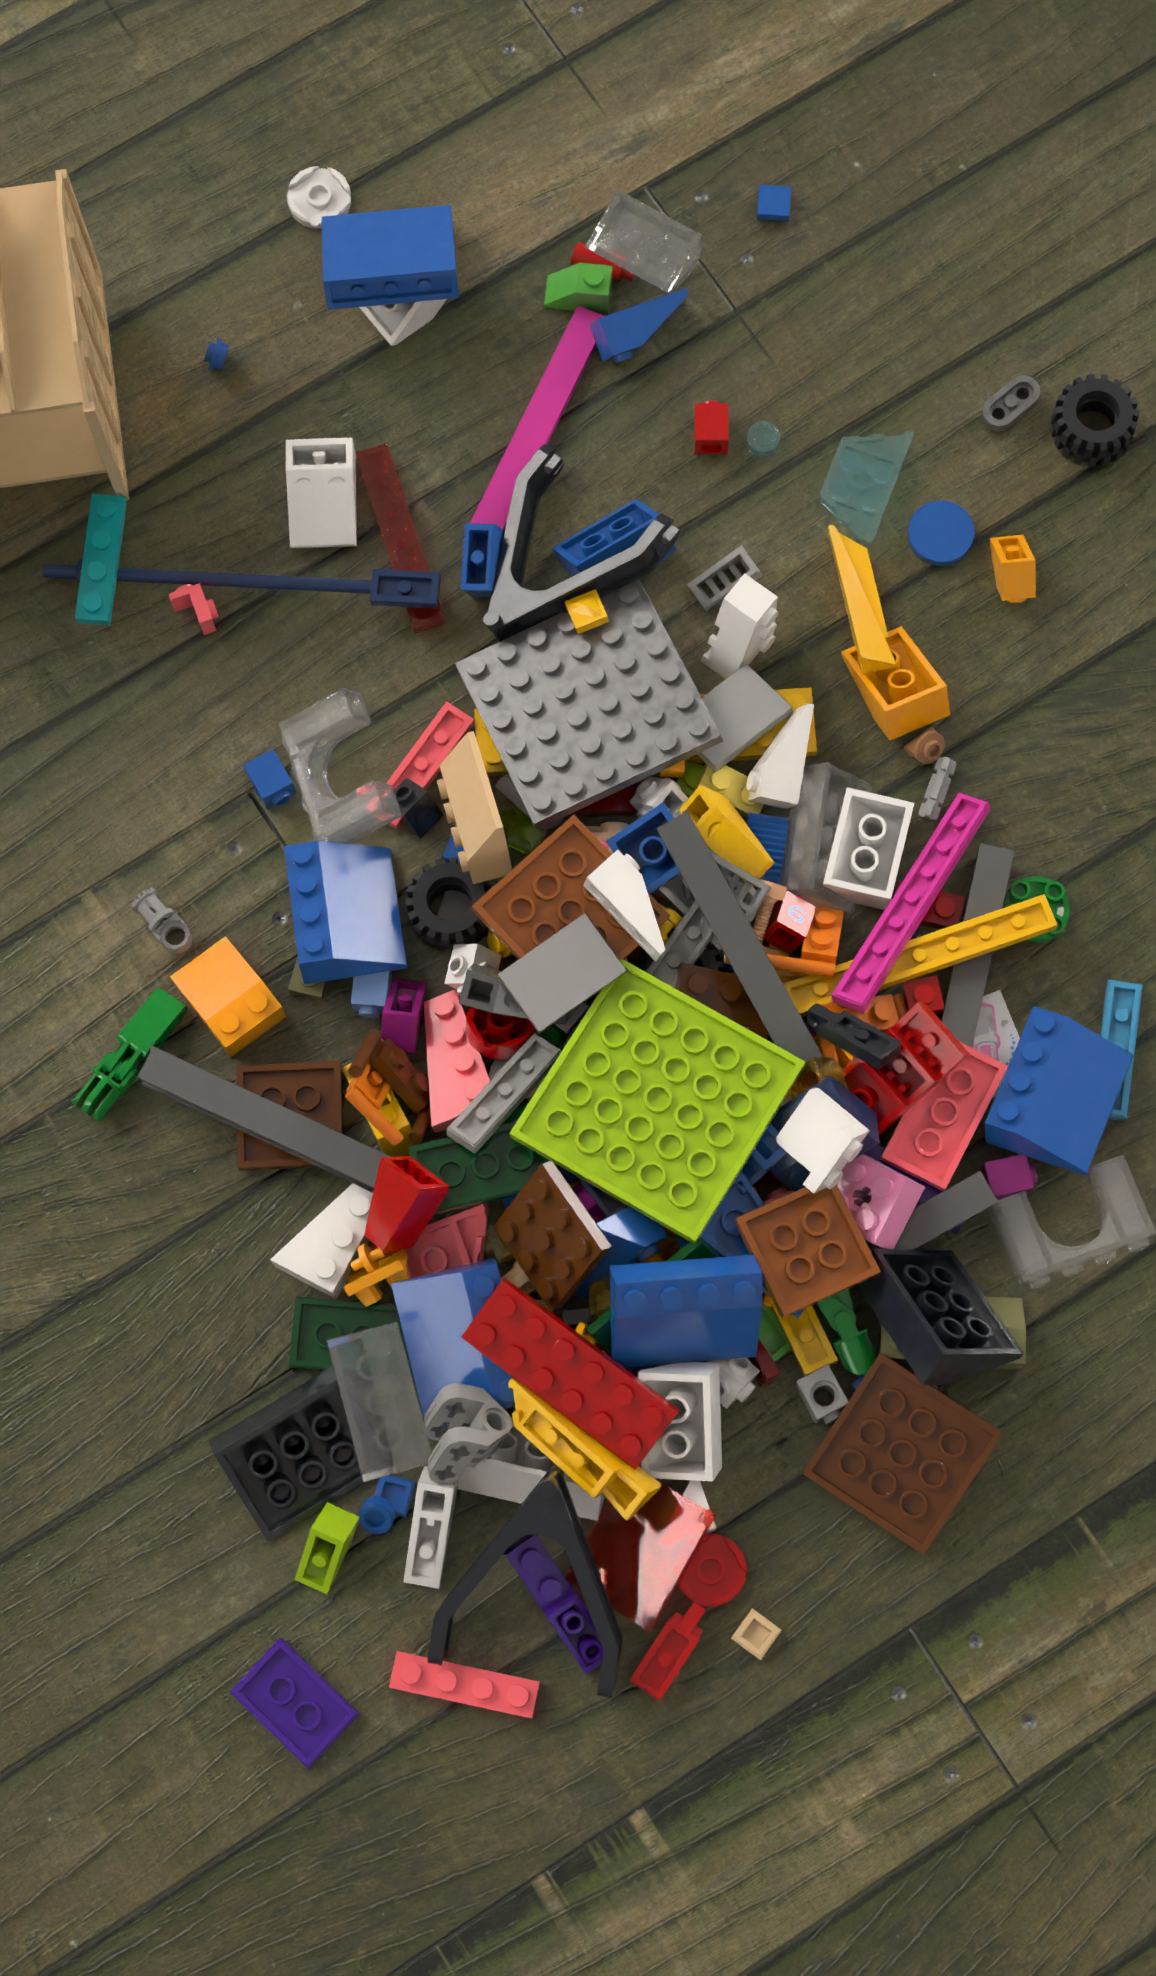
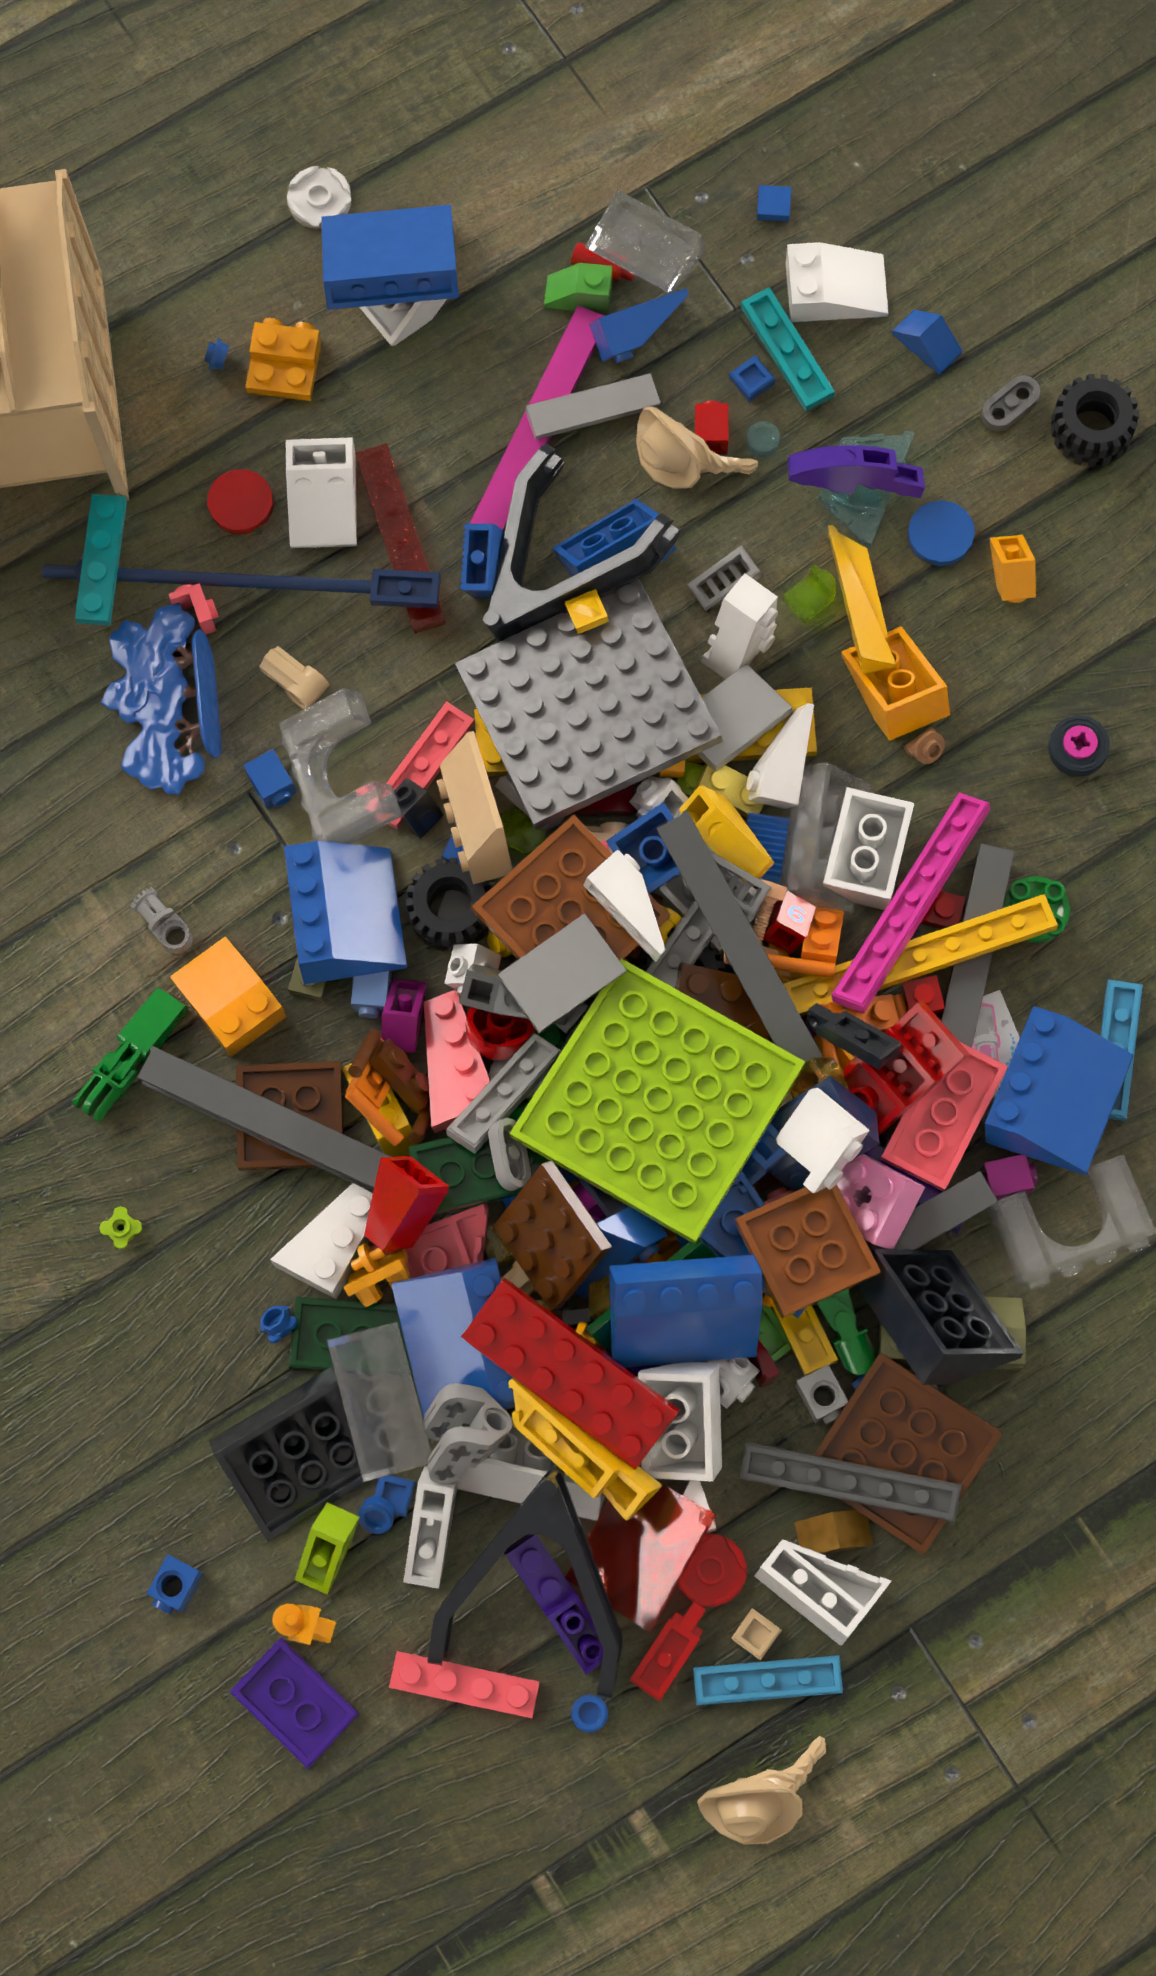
(131, 1227): none -> lime plate
(154, 697): none -> blue plant
(172, 1568): none -> blue brick
(240, 501): none -> red tile
(277, 1323): none -> blue plate
(283, 359): none -> light orange plate
(300, 683): none -> tan piece
(302, 1624): none -> light orange hips
(508, 1156): none -> light grey plate
(589, 1713): none -> blue tile
(592, 406): none -> light grey tile
(678, 455): none -> tan hat
(752, 378): none -> blue tile
(761, 1805): none -> tan hat
(767, 1680): none -> dark azure tile
(787, 349): none -> teal plate
(811, 594): none -> clear neon green bracket
(821, 1589): none -> white wedge
(834, 283): none -> white slope
(834, 1532): none -> pearl gold slope
(847, 465): none -> dark purple slope
(850, 1481): none -> dark grey tile
(929, 339): none -> blue slope
(937, 789): light grey axle -> none
(1074, 757): none -> black wheel

